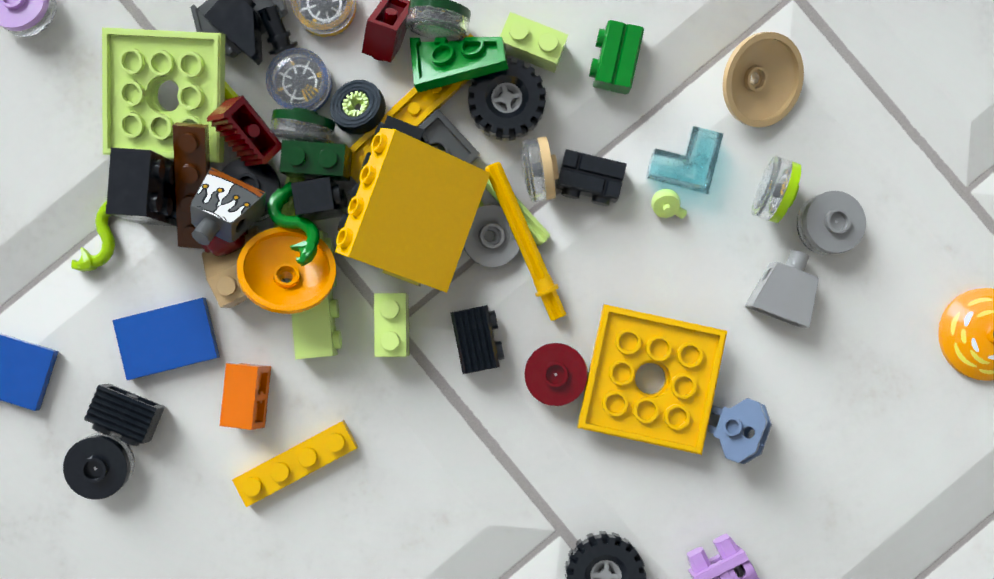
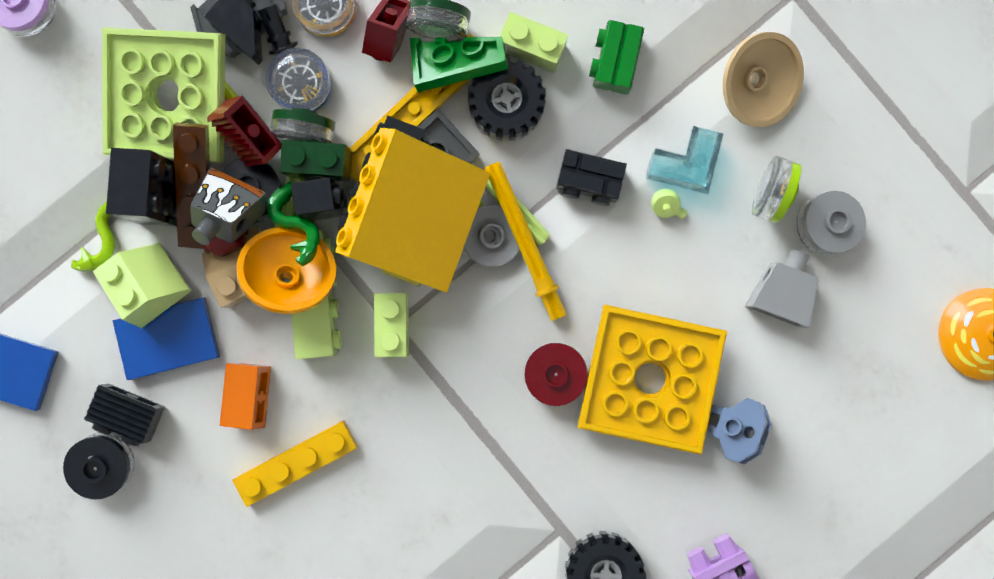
(142, 283): none -> yellowish green slope
(347, 97): black bush -> none
(476, 340): black brick -> none
(539, 169): clear piece -> none

